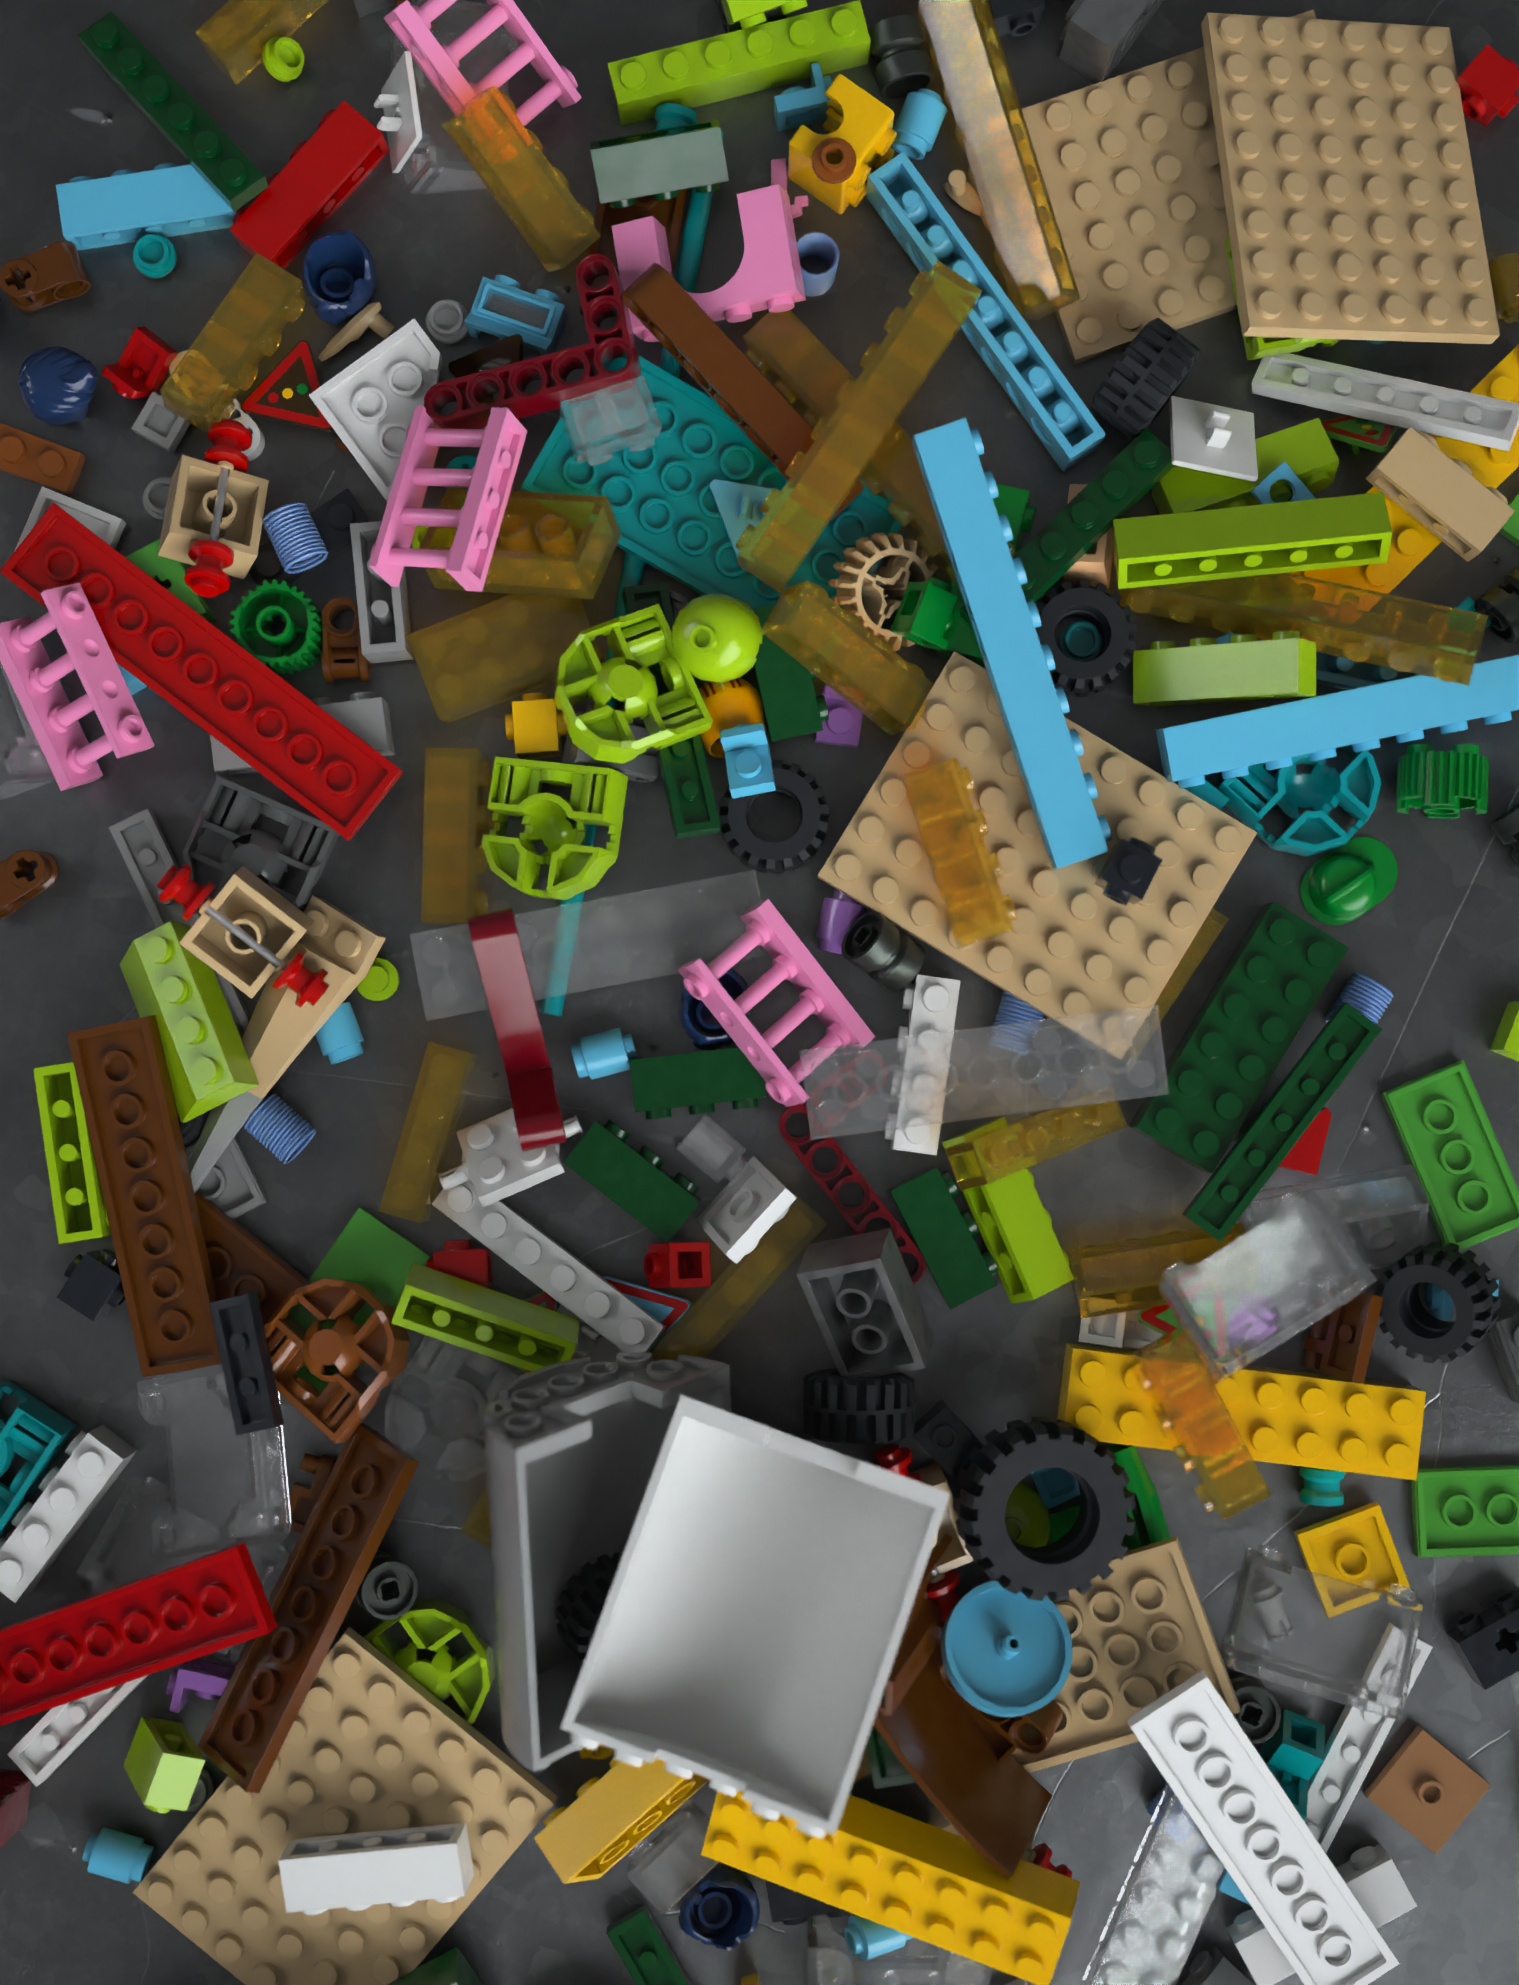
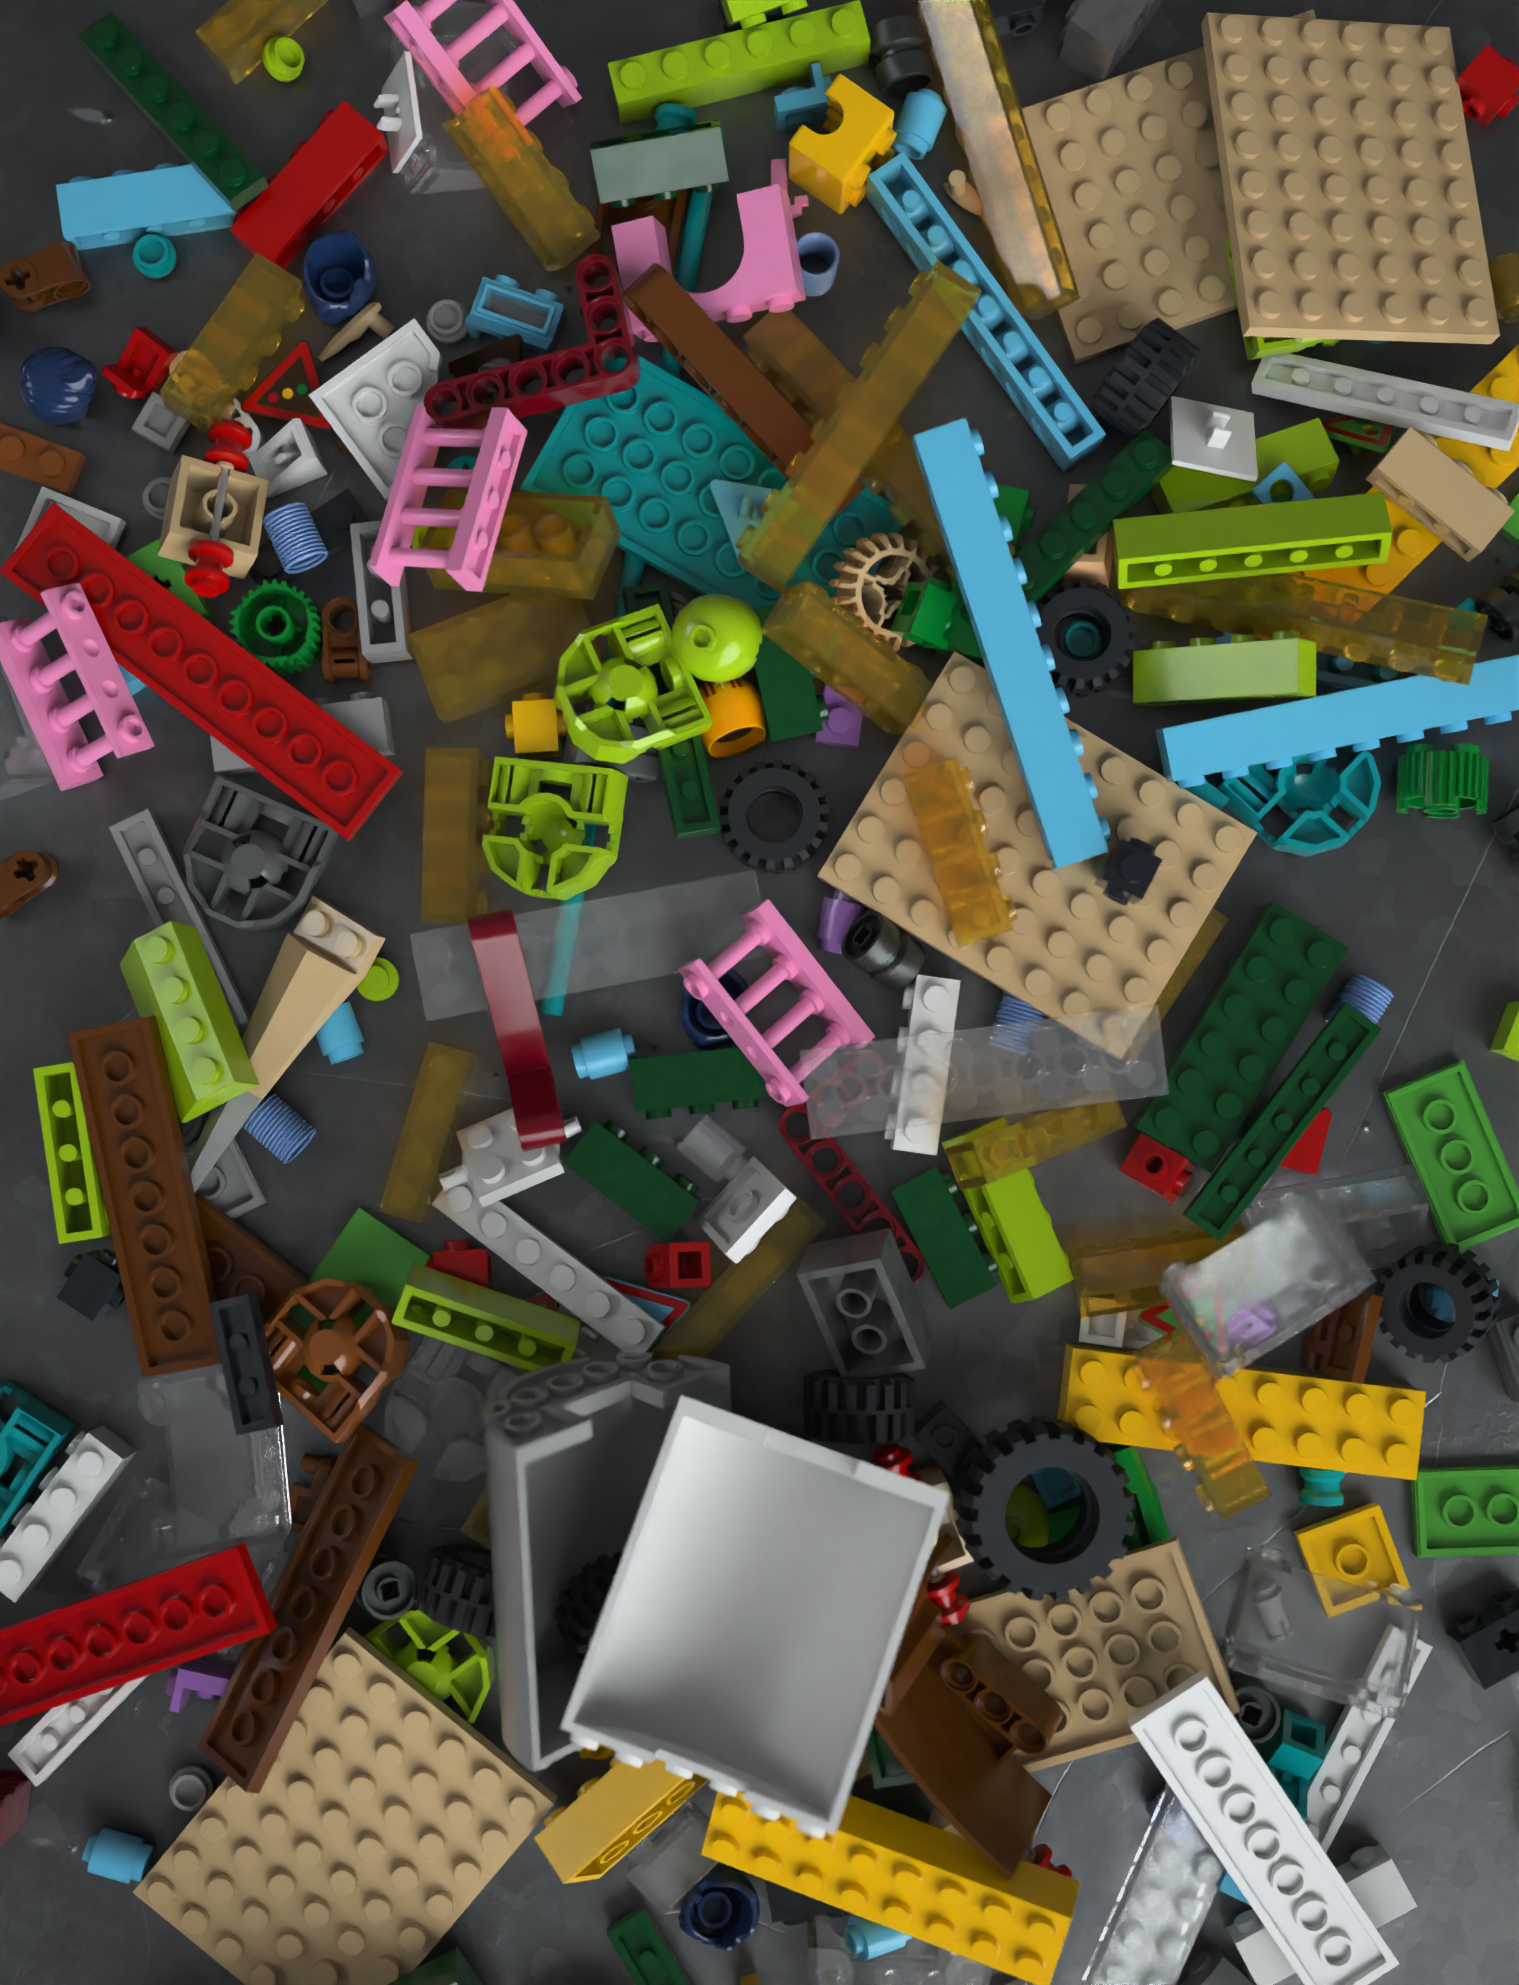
(163, 1764): lime brick -> none
(245, 932): tan brick -> none
(288, 459): none -> white slope
(376, 1868): white brick -> none
(459, 1590): none -> black tyre
(611, 421): clear brick -> none
(748, 760): medium azure bracket -> none
(833, 173): dark orange plate -> none
(1006, 1650): medium azure piece -> none
(1158, 1169): none -> red brick
(1348, 881): green piece -> none
(1427, 1789): medium nougat plate -> none

